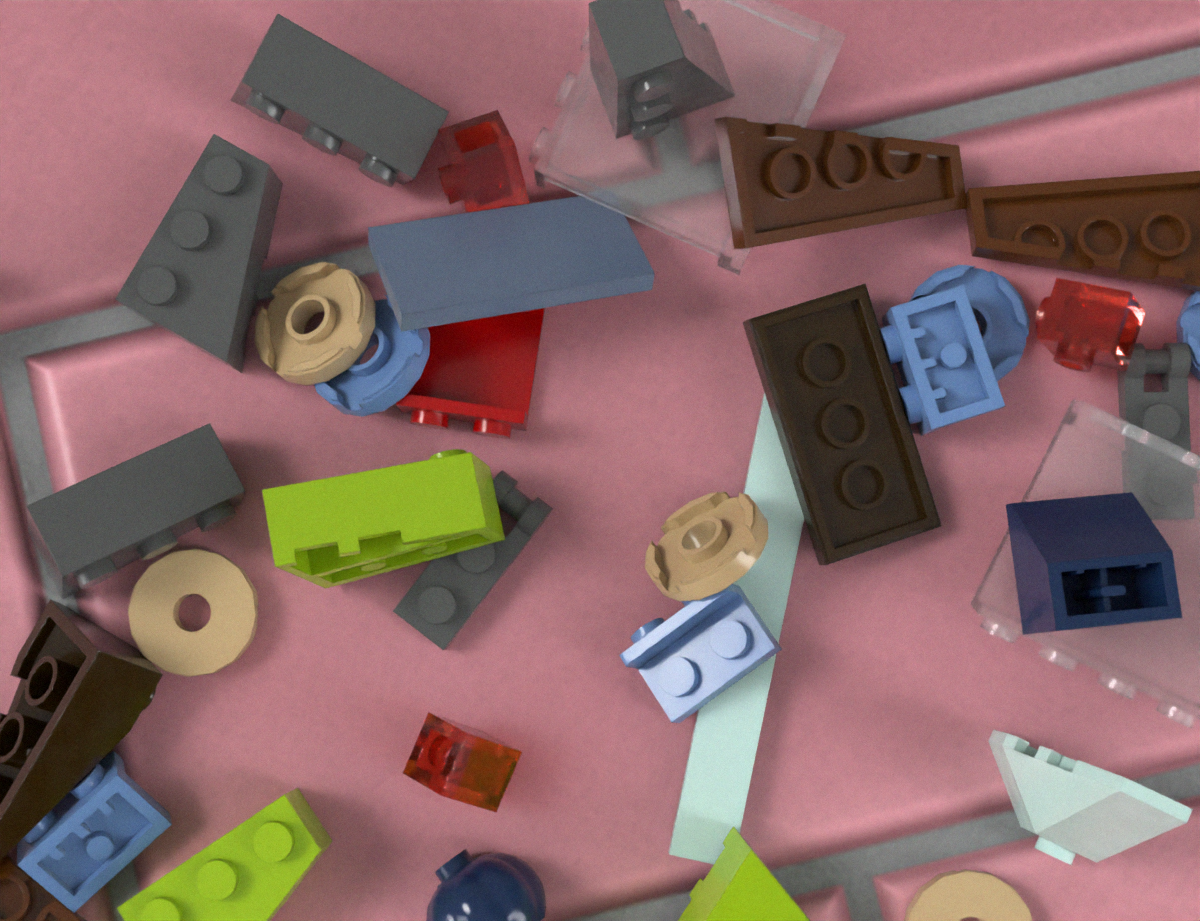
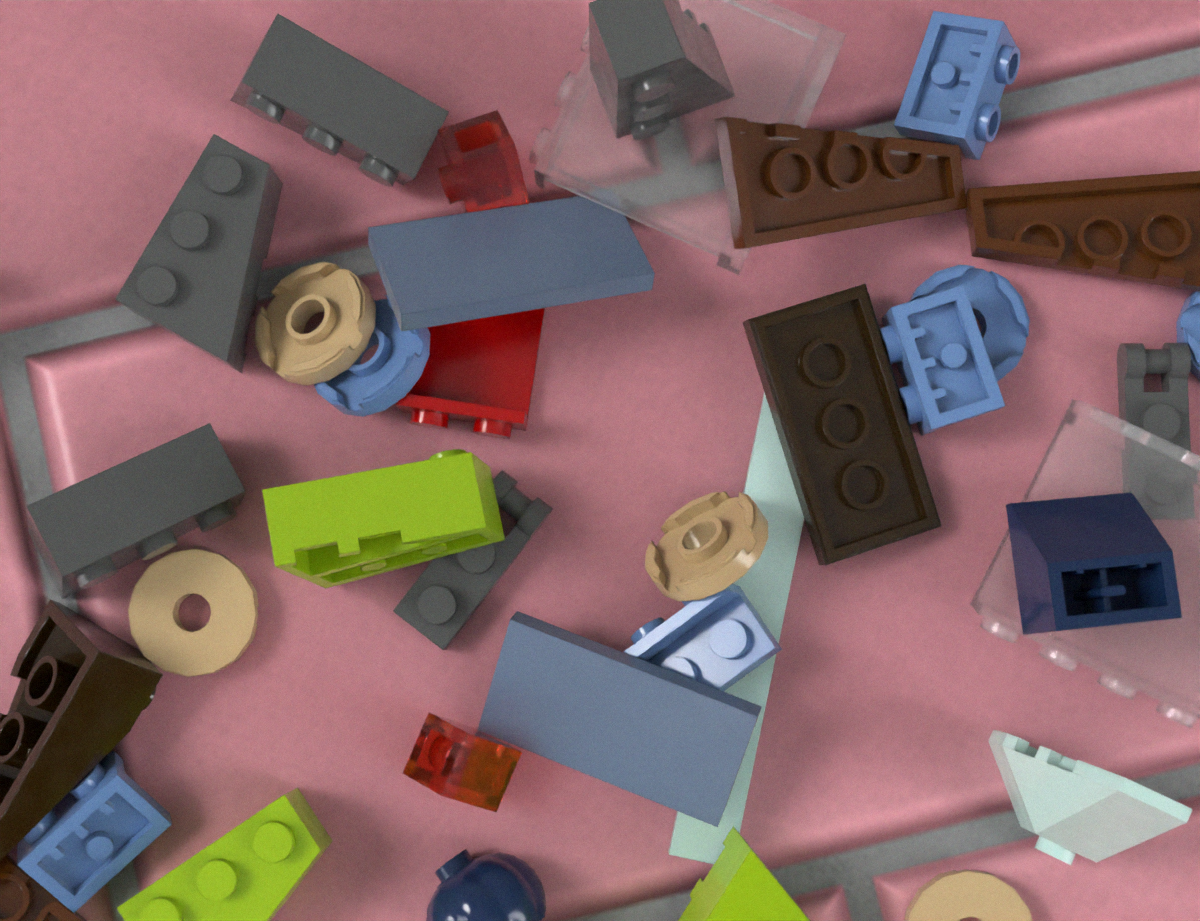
(618, 718): none -> sand blue tile
(959, 82): none -> medium blue bracket
(1089, 325): clear red brick -> none

